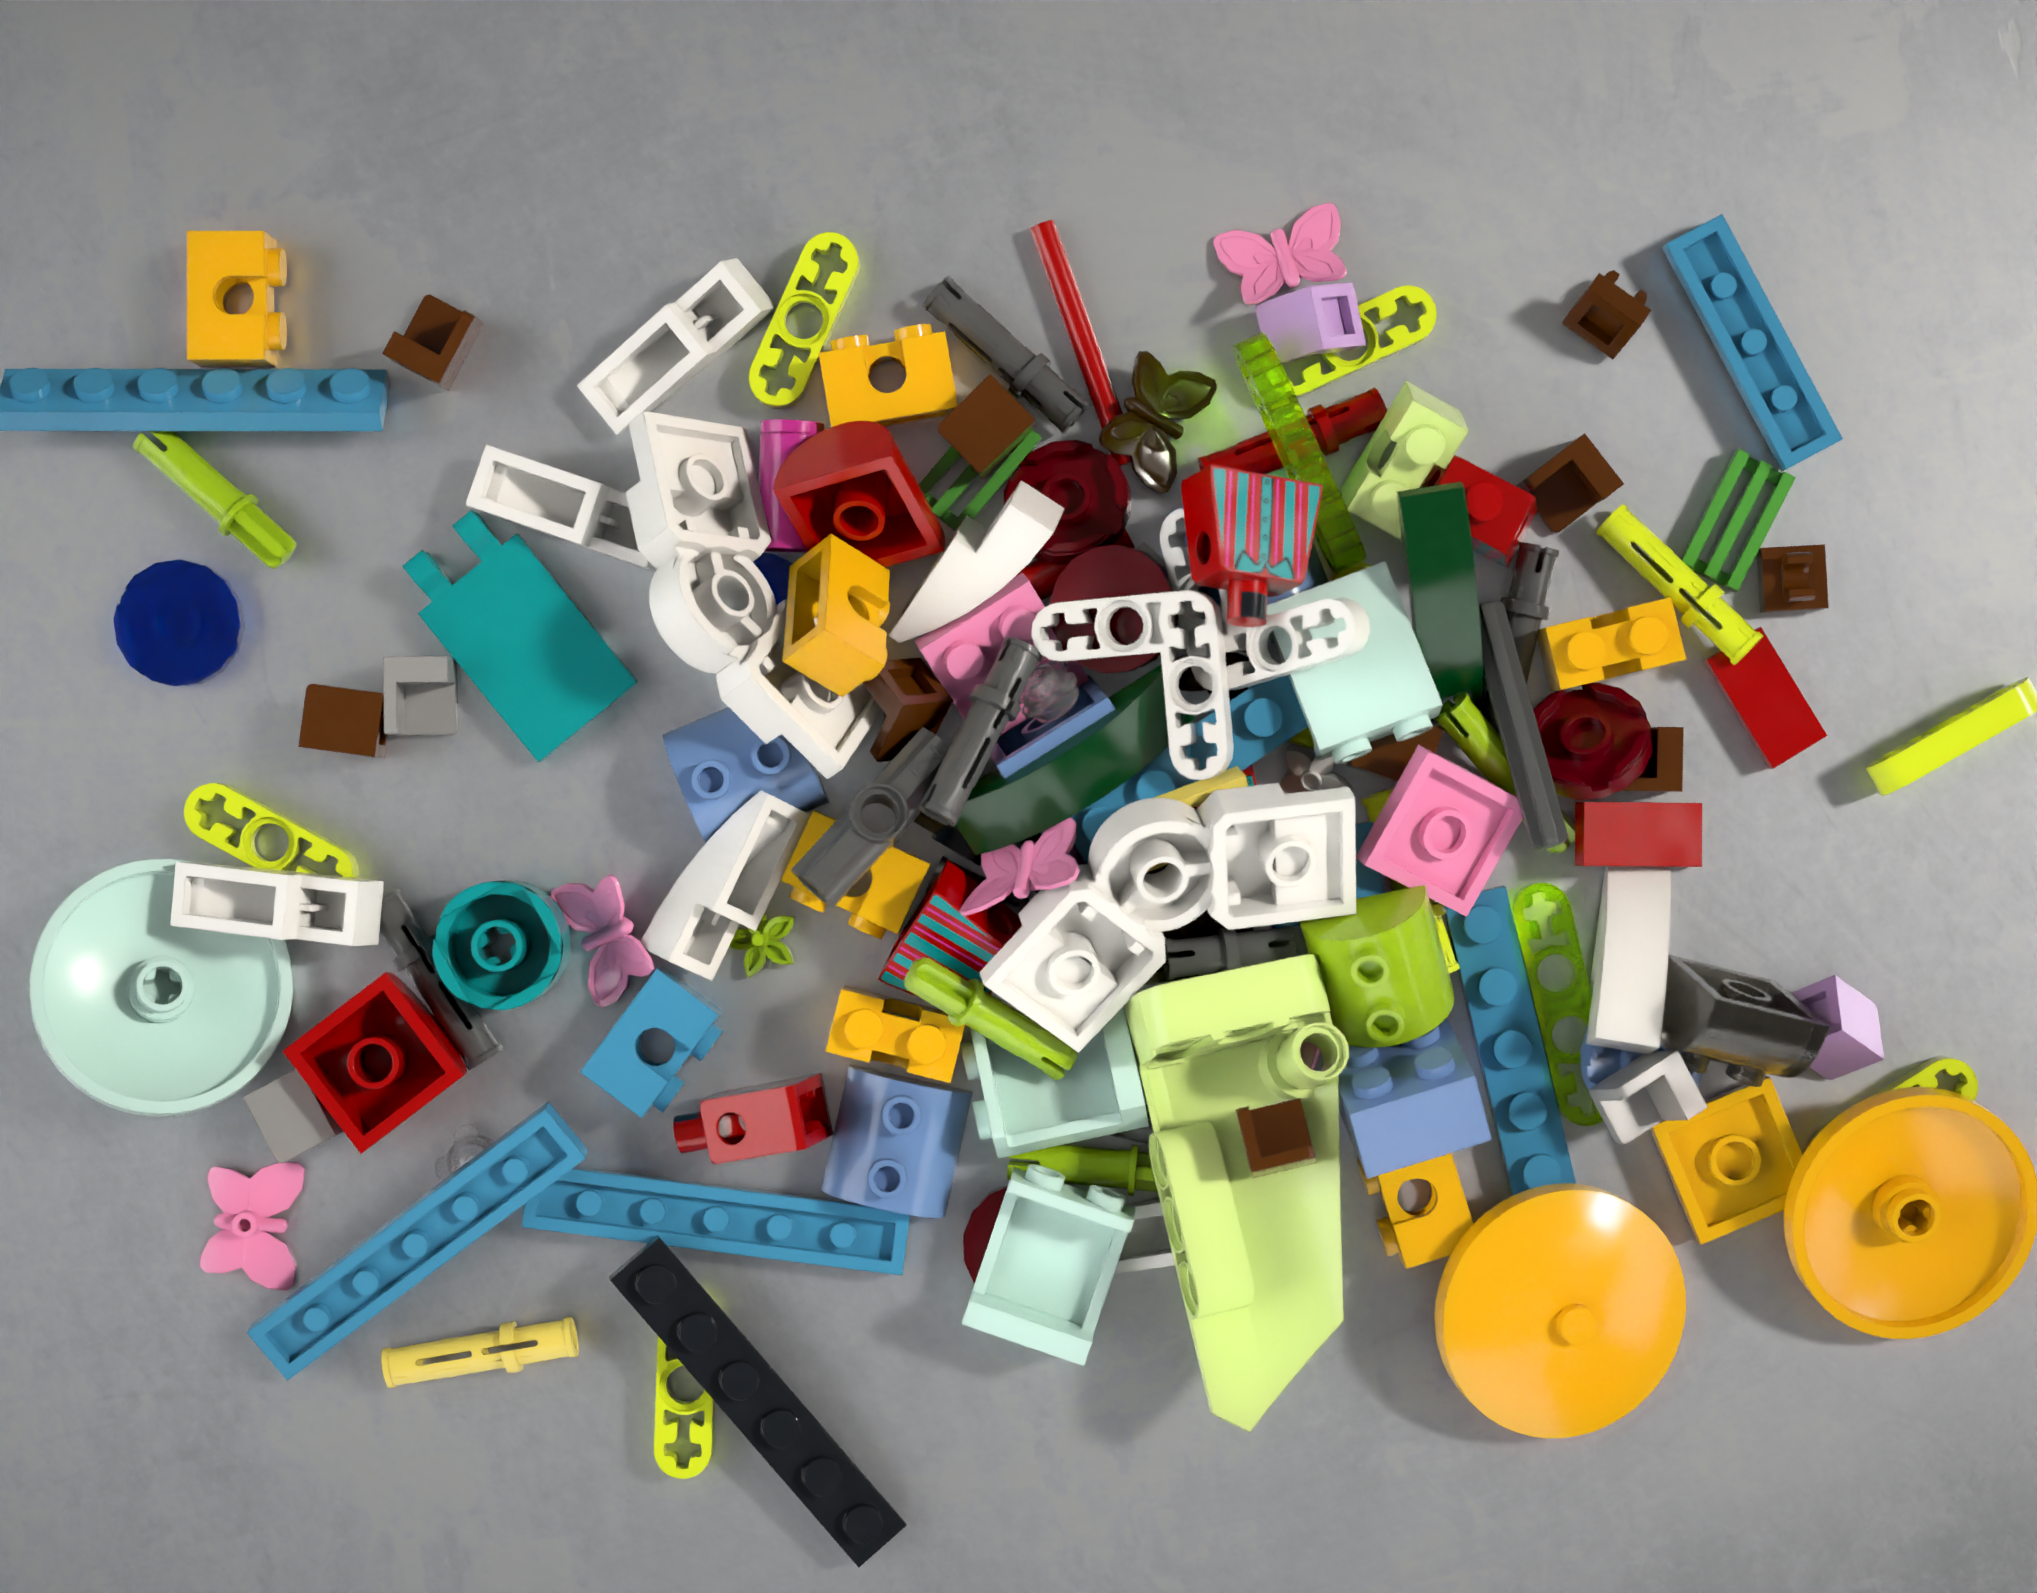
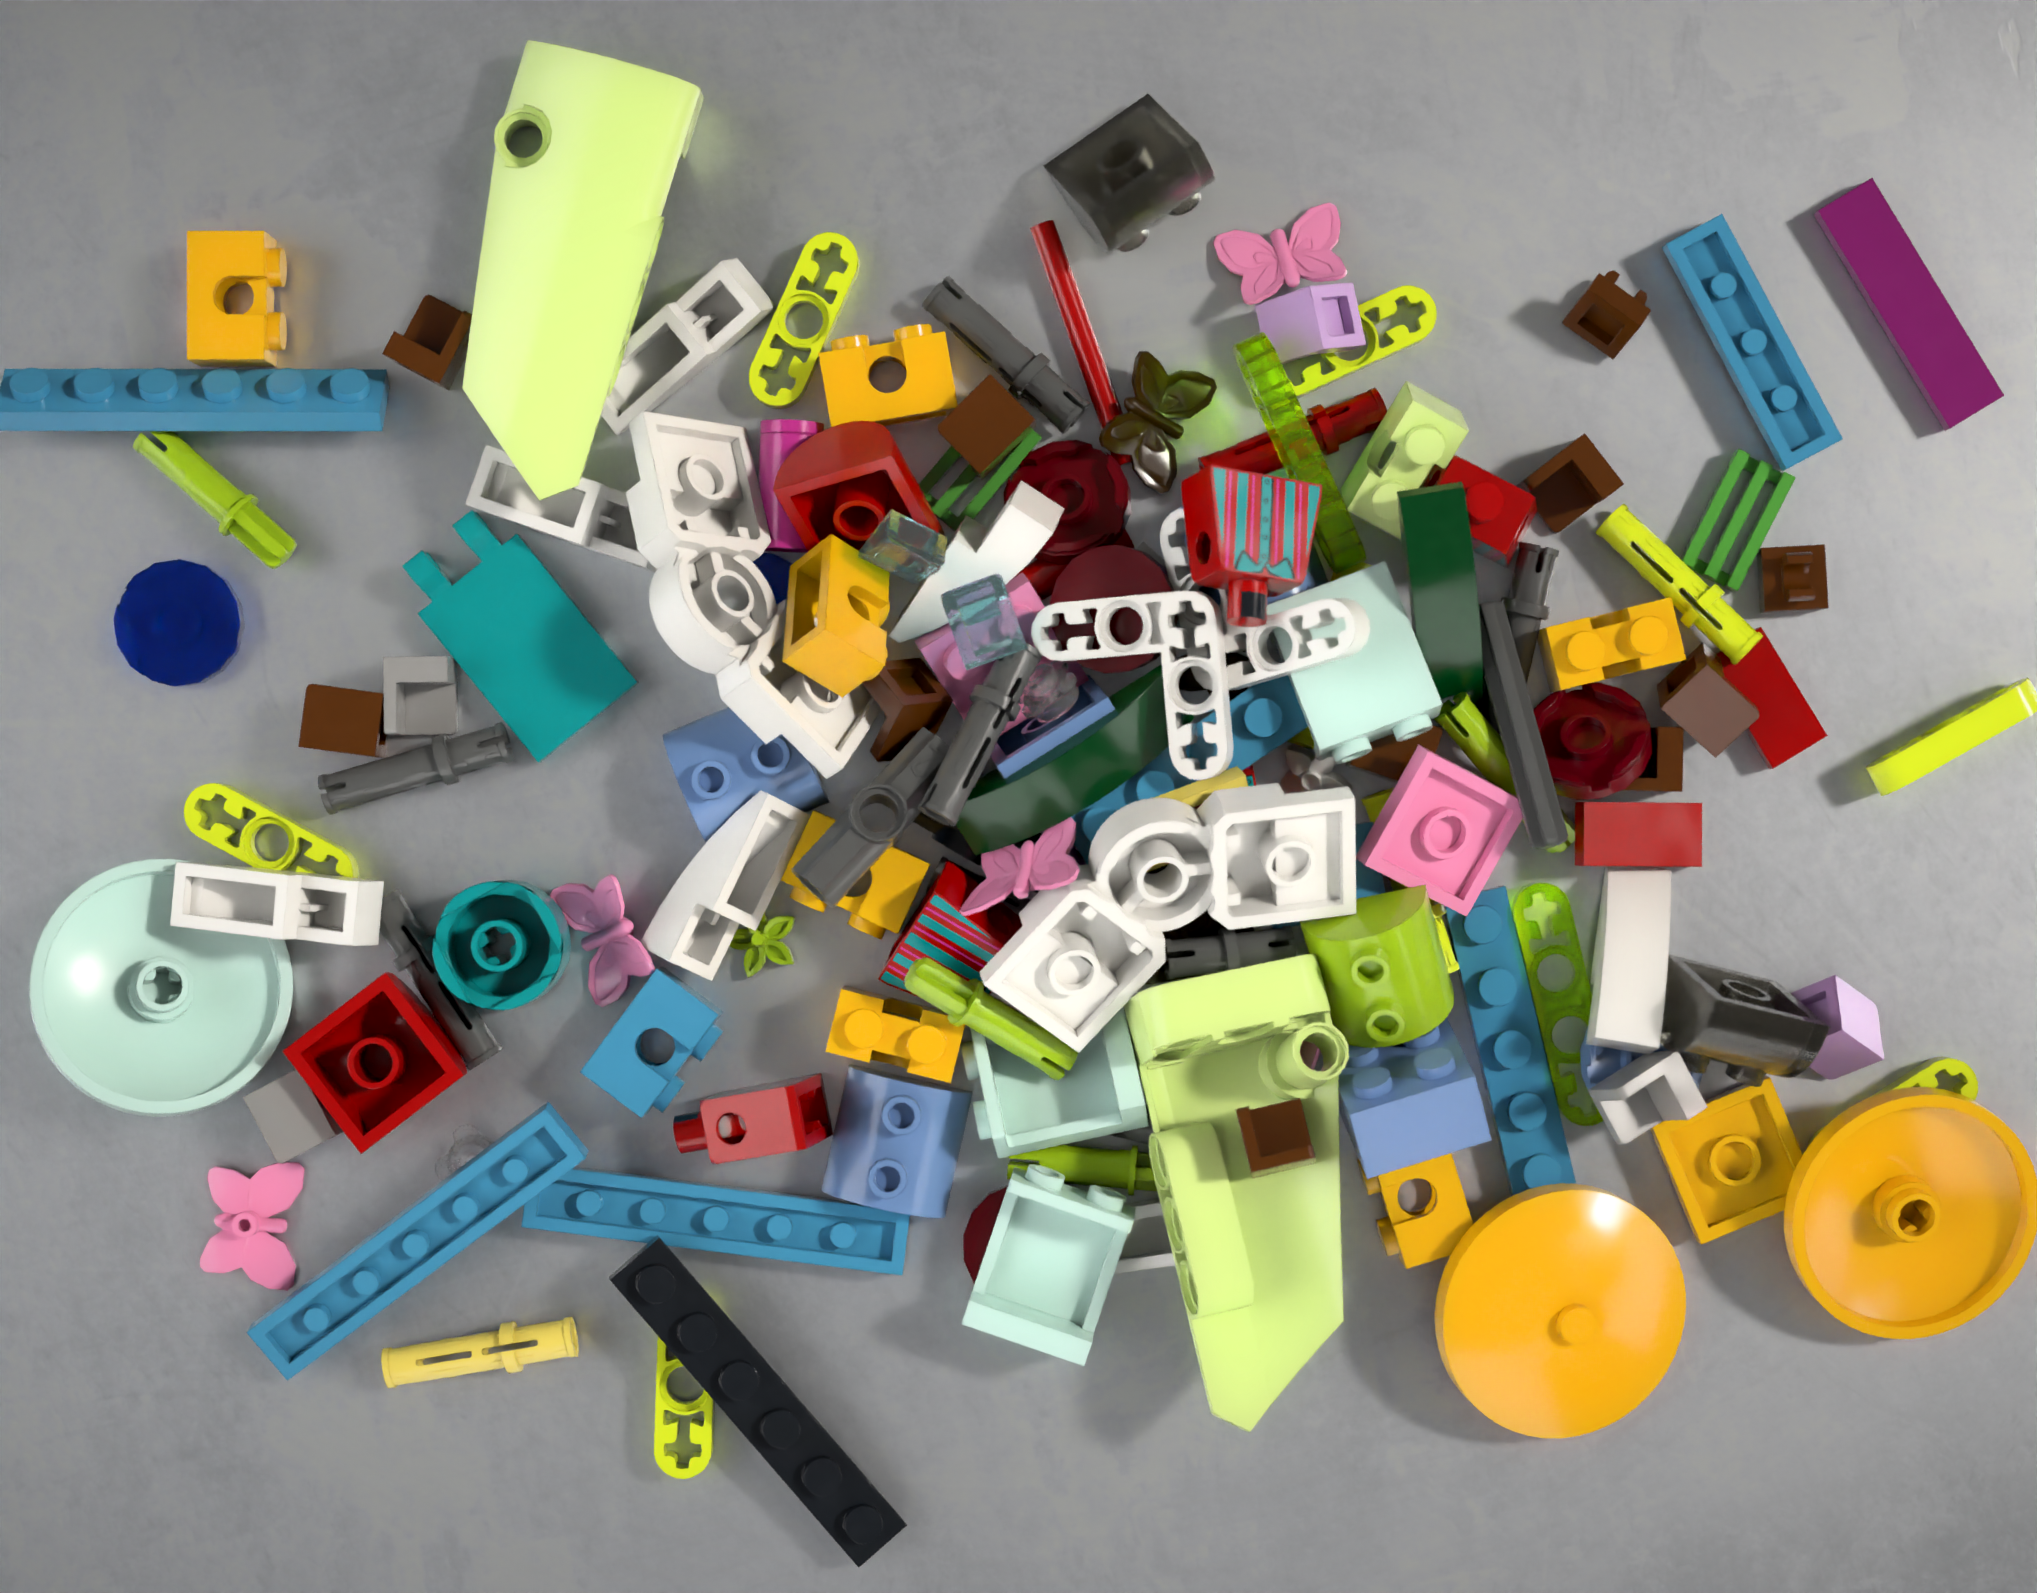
(441, 761): none -> dark grey pin
(569, 250): none -> yellowish green panel
(905, 548): none -> clear light blue slope
(983, 621): none -> clear light blue slope
(1131, 175): none -> clear smoke brick
(1706, 701): none -> reddish brown panel
(1908, 304): none -> magenta tile

